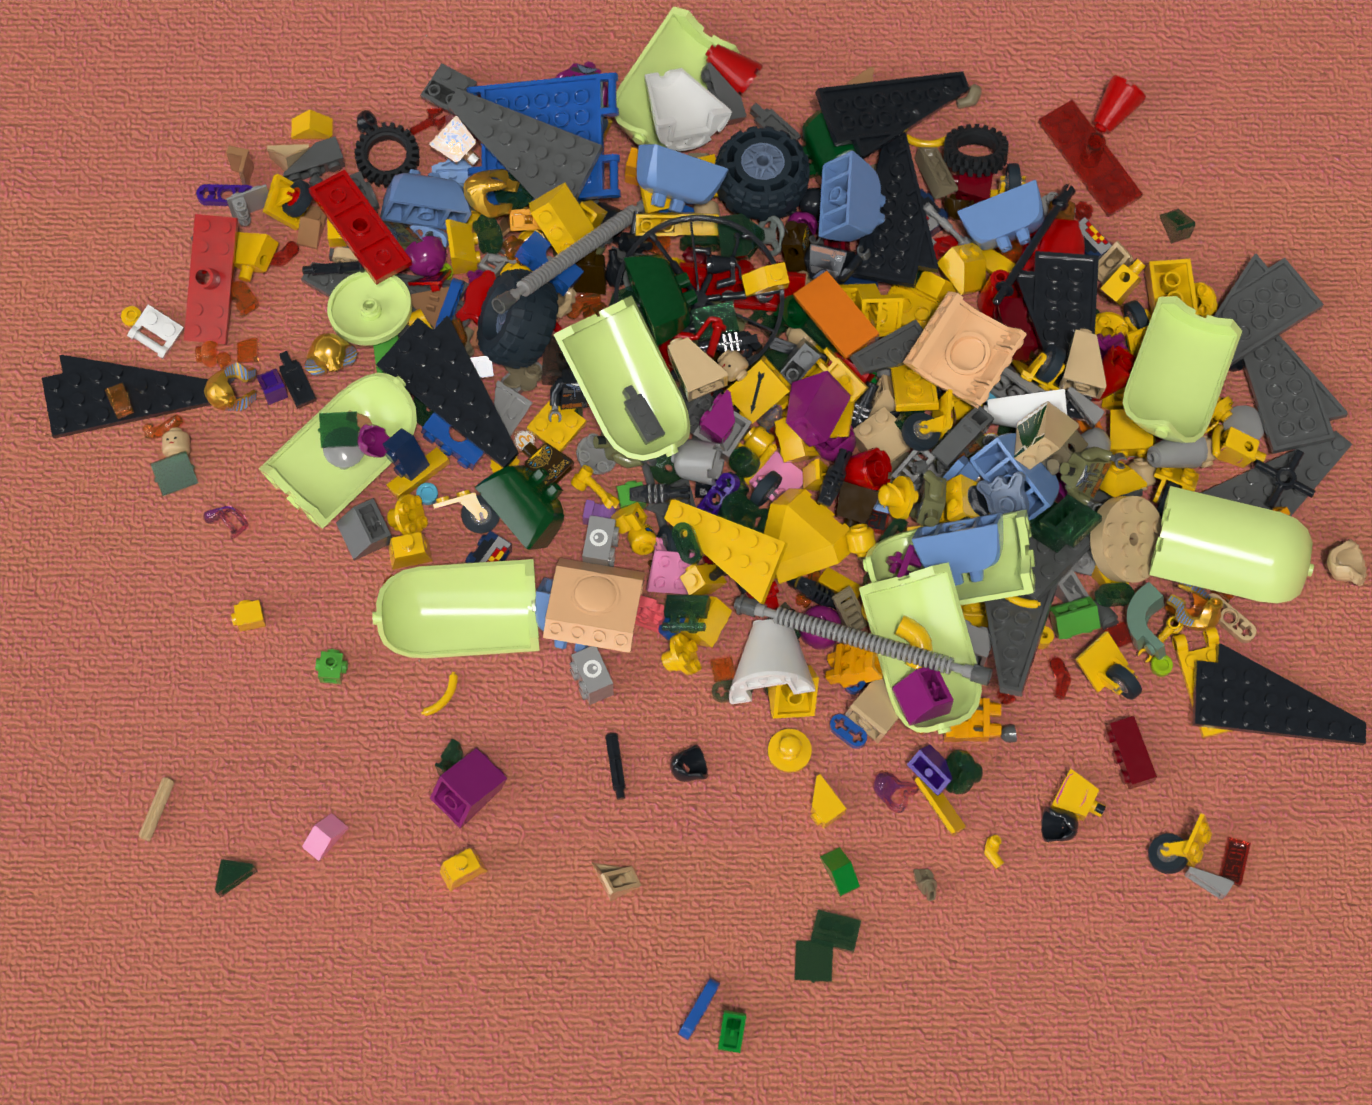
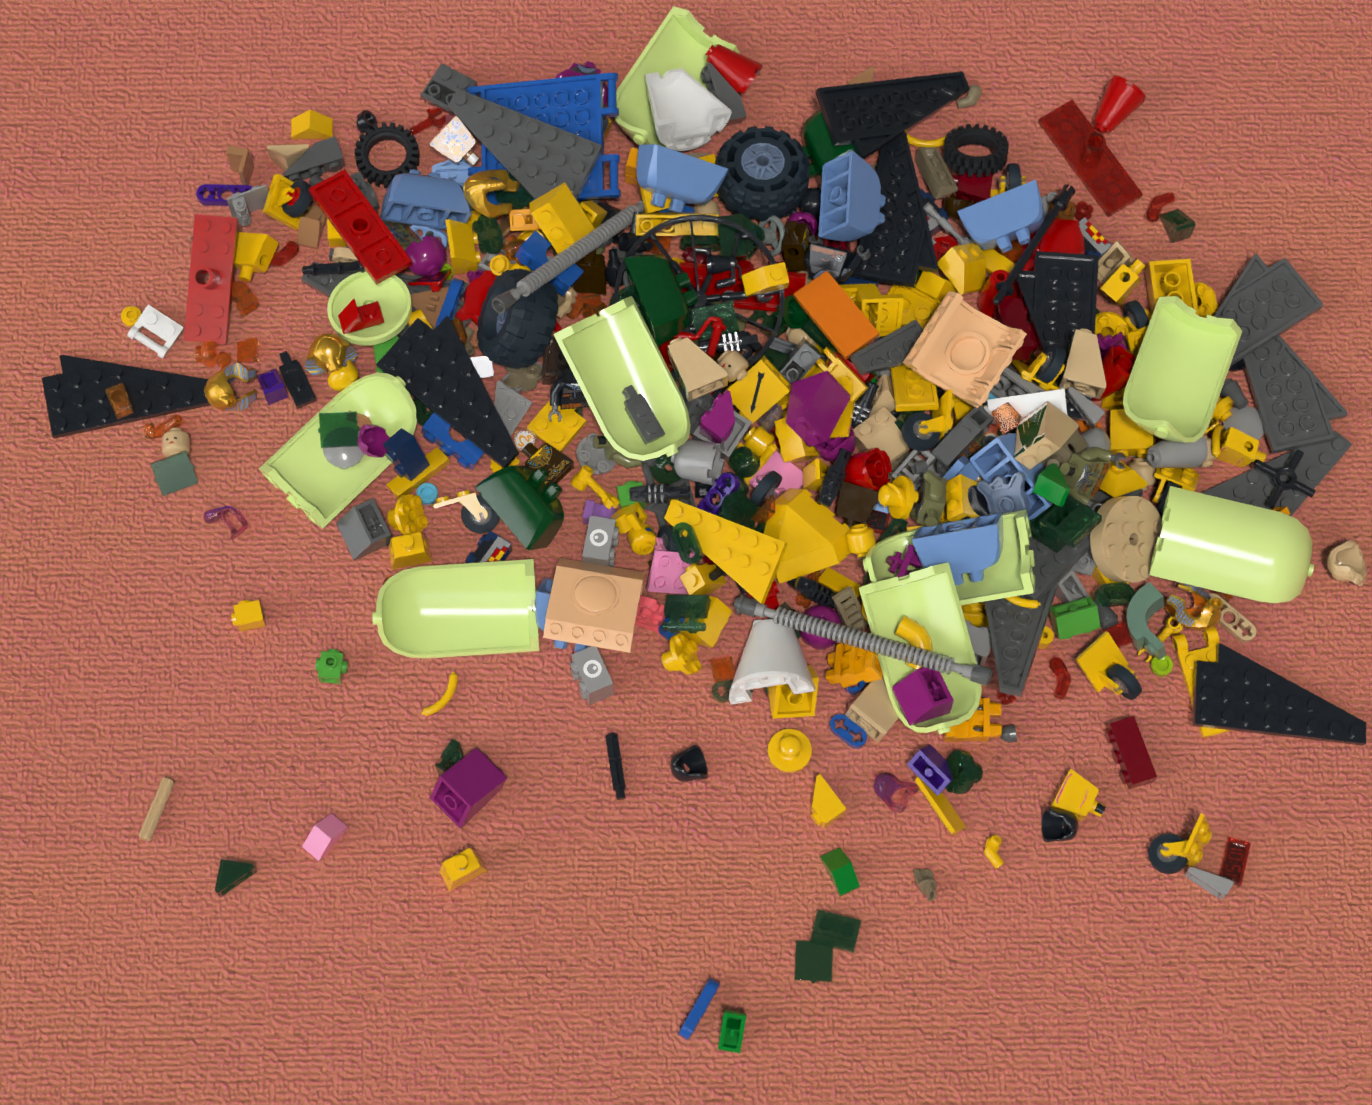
(344, 377): none -> yellow hair
(357, 318): none -> red slope
(499, 264): none -> yellow plate
(616, 879): tan slope -> none
(765, 511): none -> clear orange slope
(772, 119): dark grey hinge -> none
(1006, 417): none -> clear orange slope
(1052, 485): none -> green slope
(1157, 204): none -> clear red arm
(1233, 390): none -> dark grey cone

